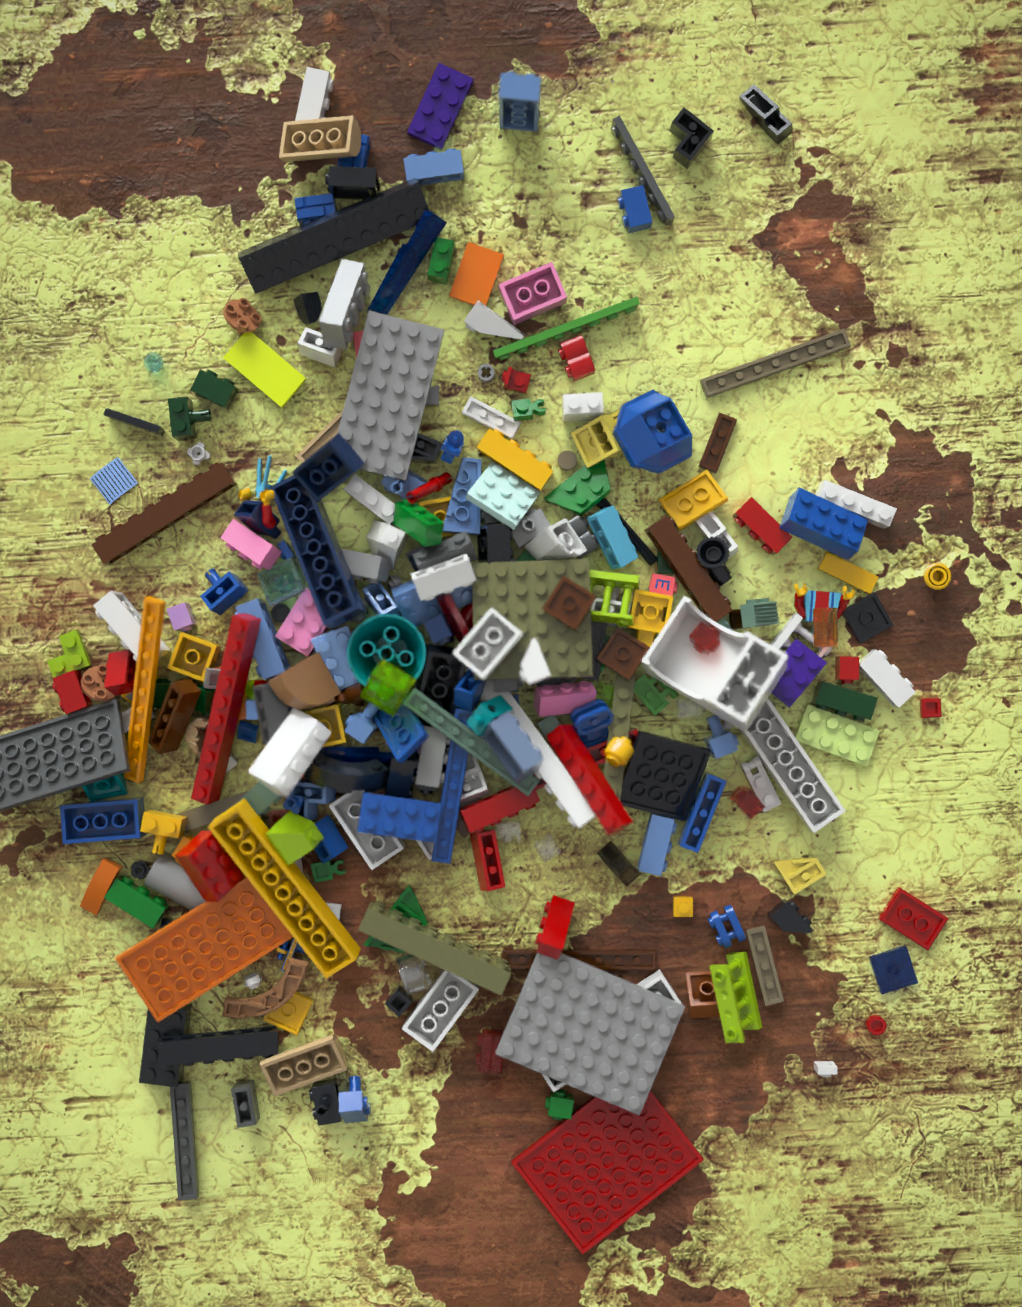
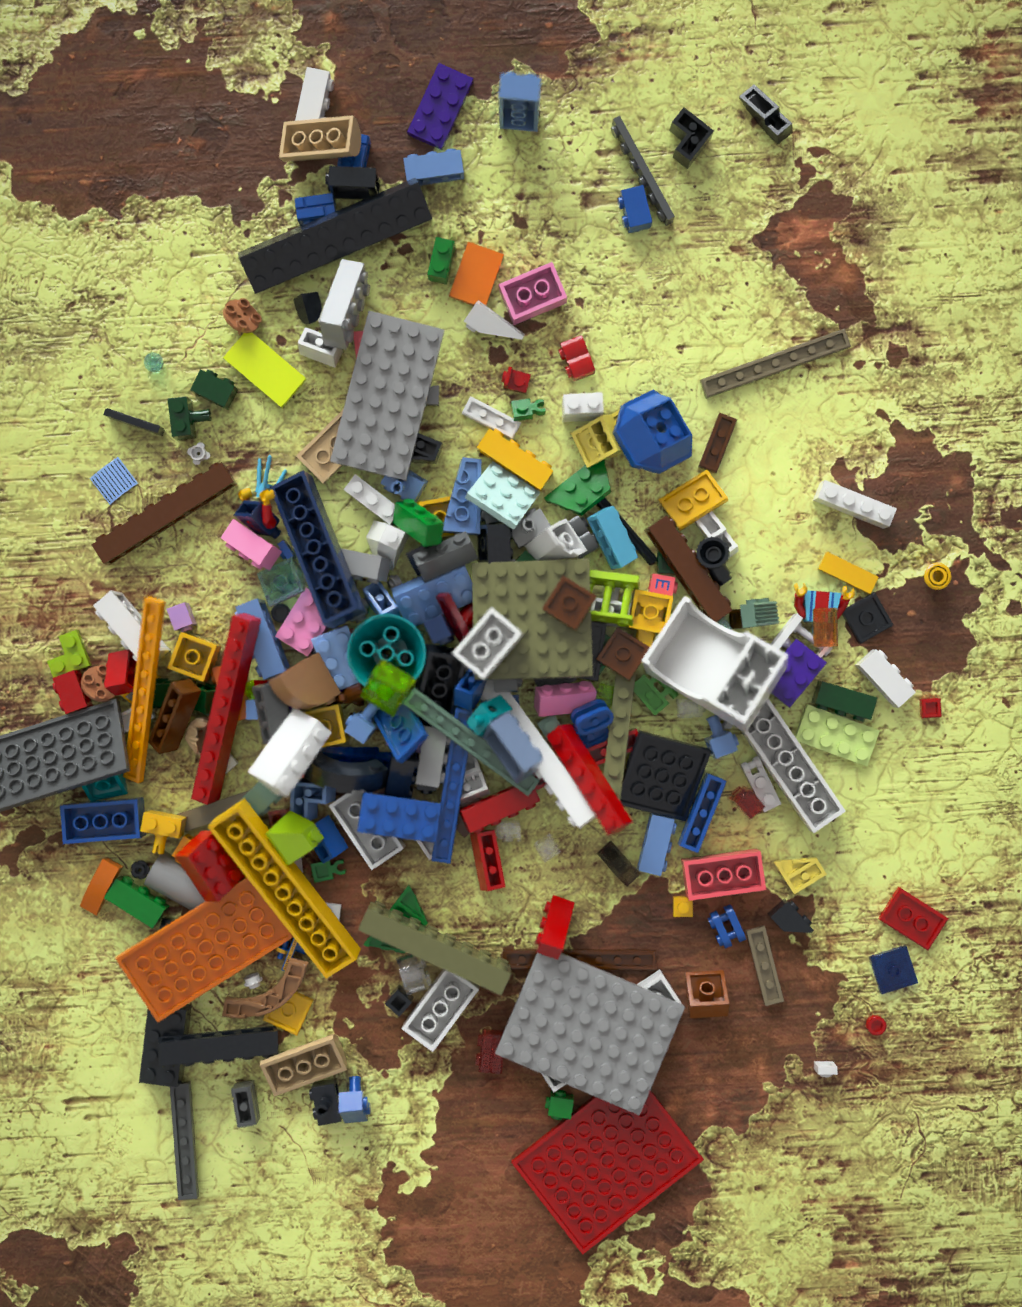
(211, 678): light grey plate -> none
(223, 592): blue brick -> none
(248, 732): blue plate -> none
(298, 802): blue plate -> none
(328, 467): dark blue brick -> none
(407, 262): clear blue slope -> none
(433, 485): red pin -> none
(443, 577): white brick -> none
(452, 446): blue hips -> none
(480, 373): light grey bush -> none
(534, 665): white slope -> none
(567, 460): dark tan tile -> none
(573, 326): bright green plate -> none
(618, 751): yellow head -> none
(705, 638): clear red brick -> none
(723, 874): none -> coral brick
(736, 997): lime fence -> none
(761, 526): red brick -> none
(823, 523): blue brick -> none
(847, 669): red brick -> none

